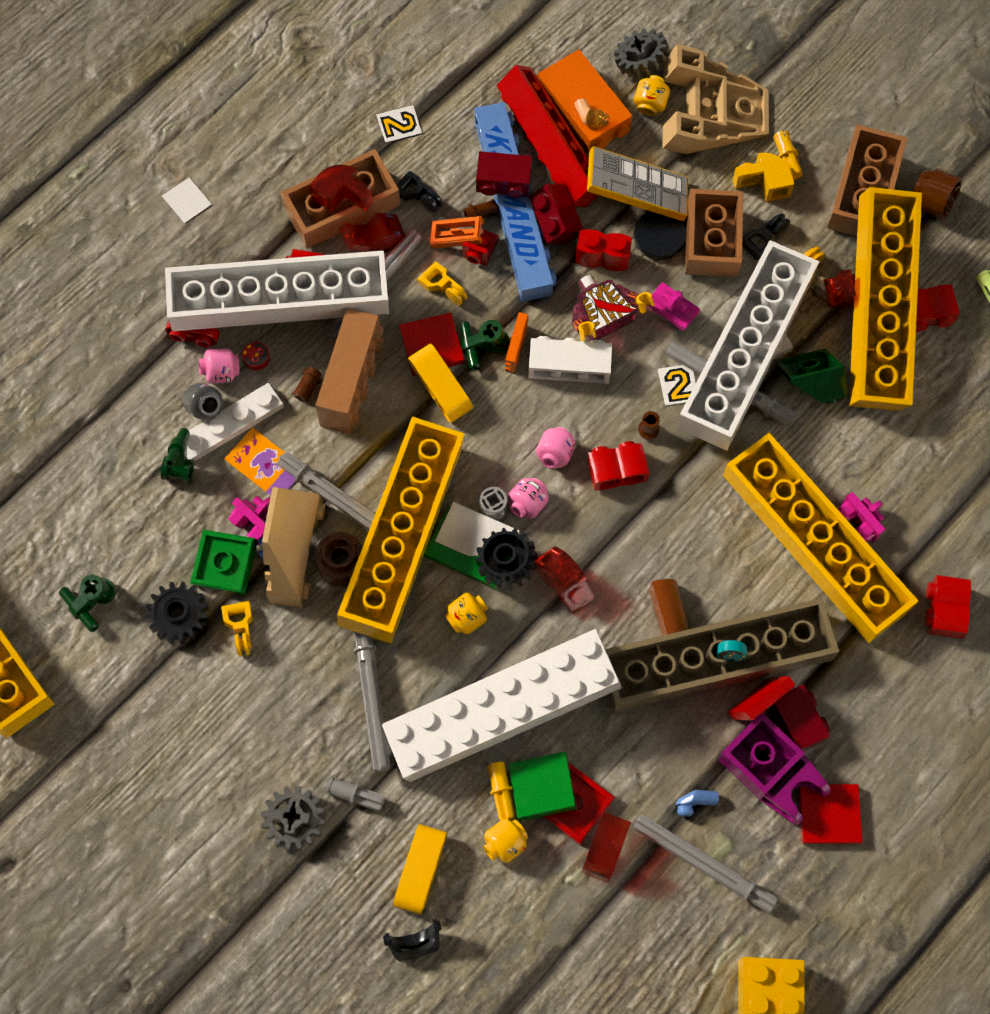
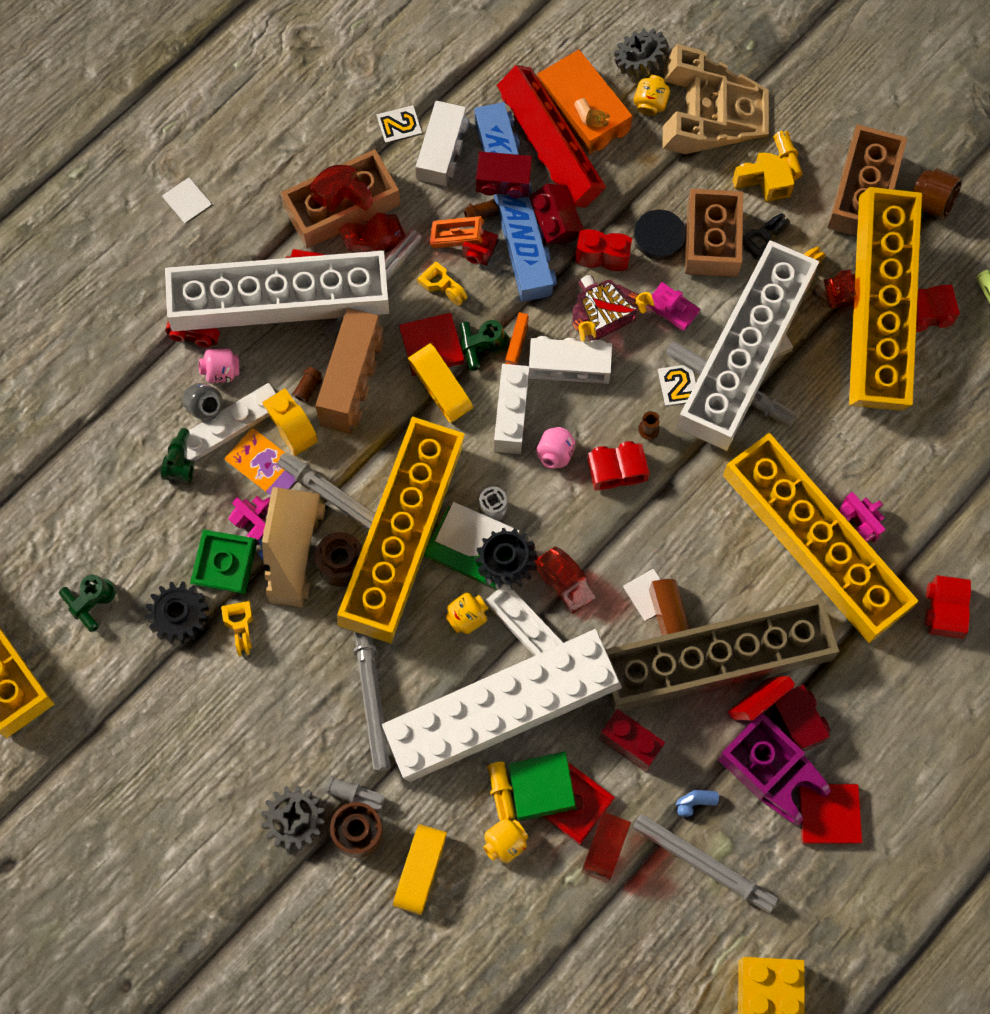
(256, 356): red tile -> none
(291, 421): none -> yellow brick
(347, 816): none -> reddish brown piece
(413, 941): black helmet -> none
(430, 200): black piece -> none
(442, 143): none -> white brick
(511, 409): none -> white brick
(522, 621): none -> white plate
(528, 498): bright pink head -> none
(631, 740): none -> dark red brick
(638, 183): tile -> none
(639, 593): none -> white sticker
(732, 650): teal tile -> none
(816, 374): dark green slope -> none

